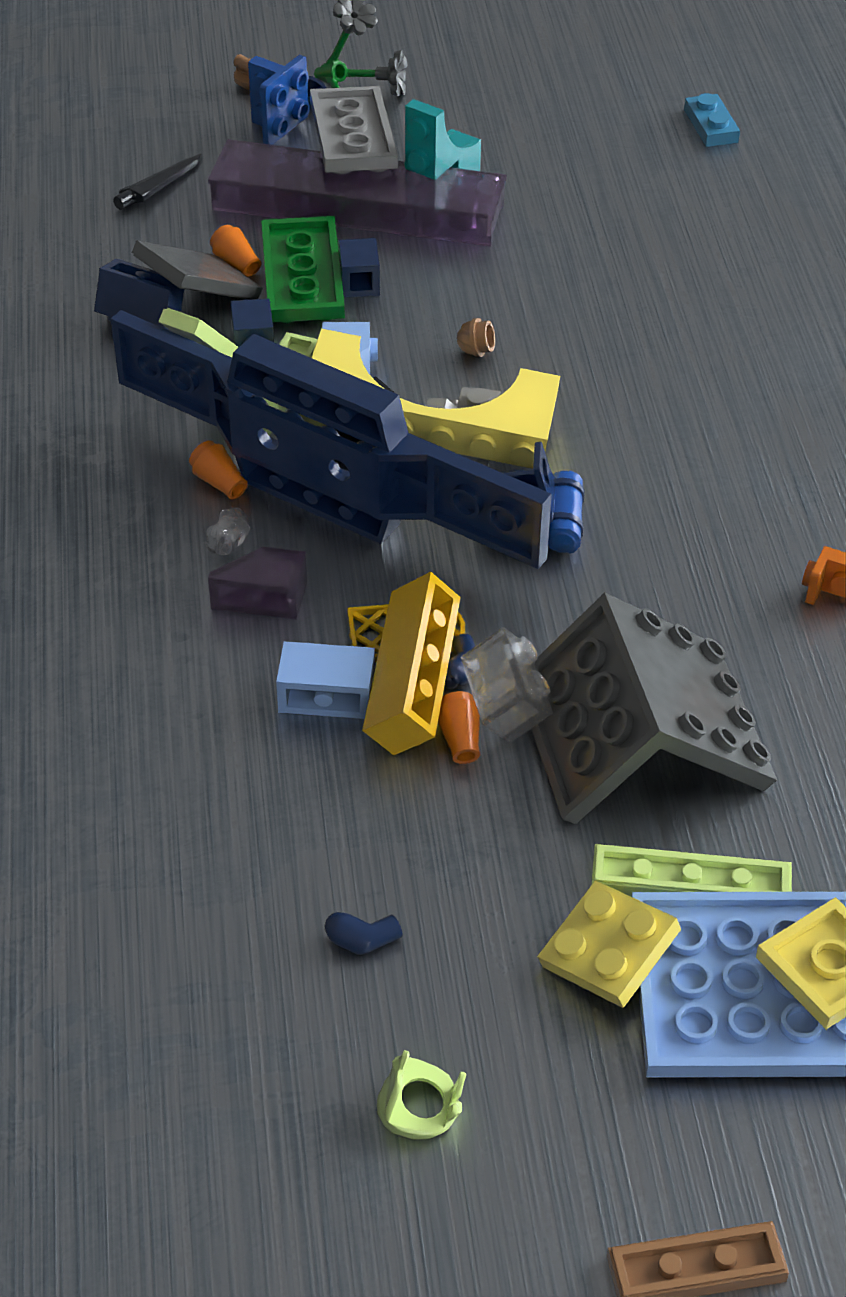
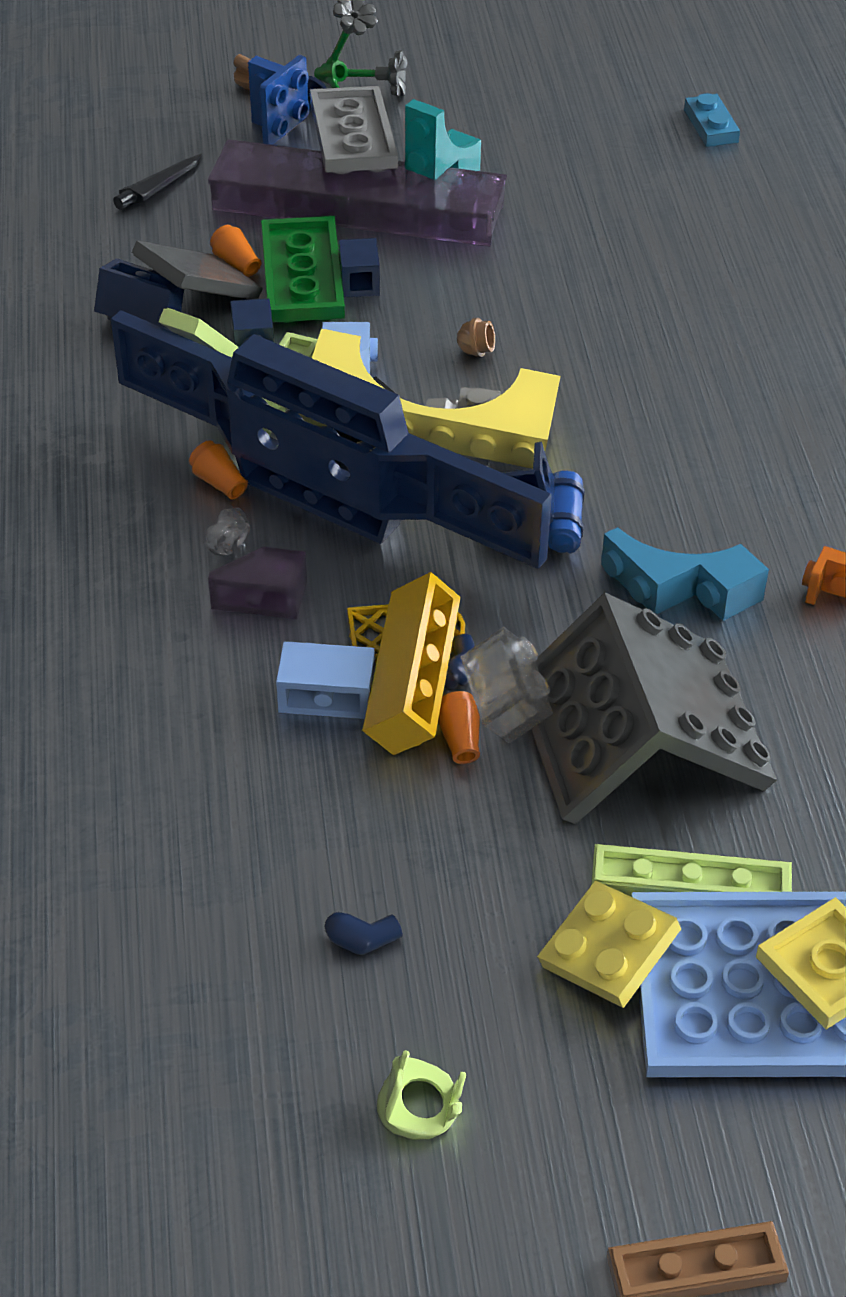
(661, 579): none -> dark azure arch

